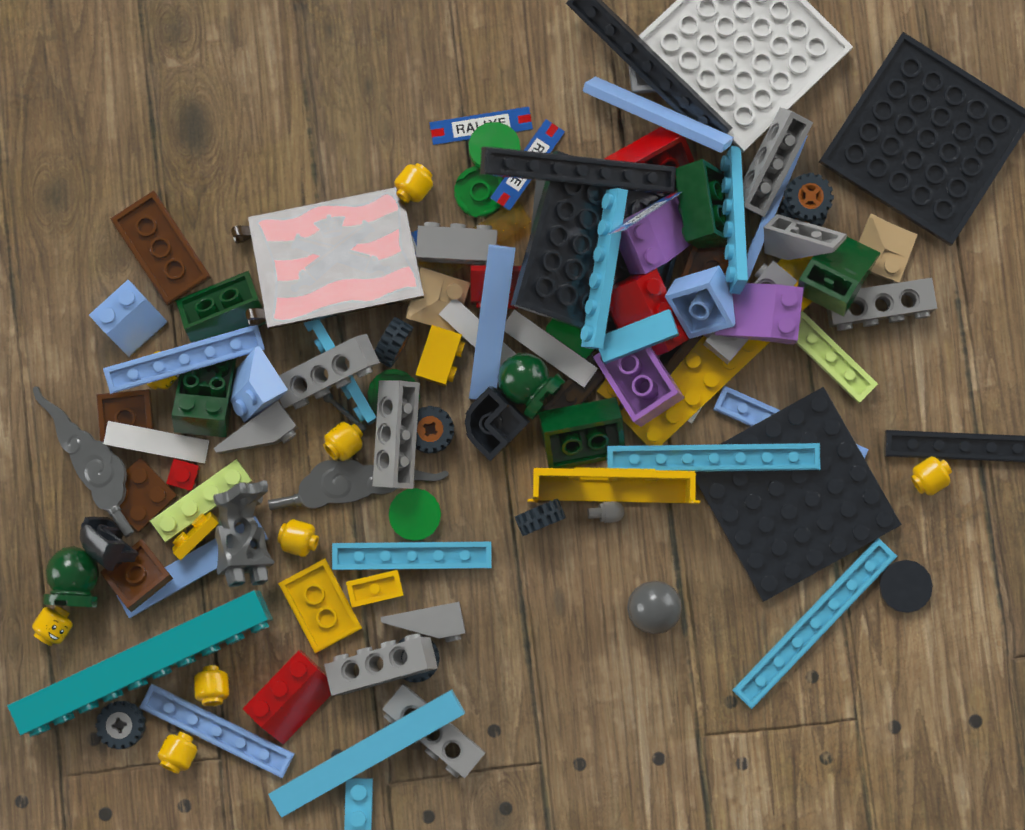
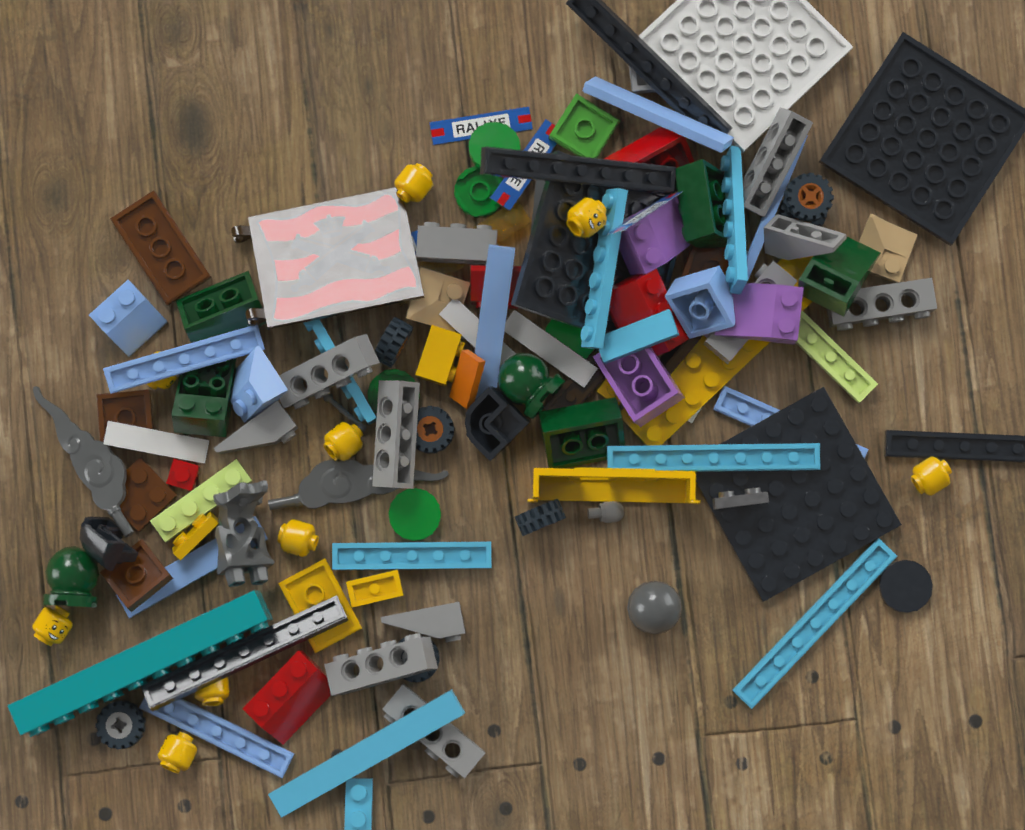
(244, 653): none -> black tile
(467, 378): none -> orange tile
(584, 128): none -> bright green tile
(586, 217): none -> yellow head
(751, 497): none -> flat silver plate

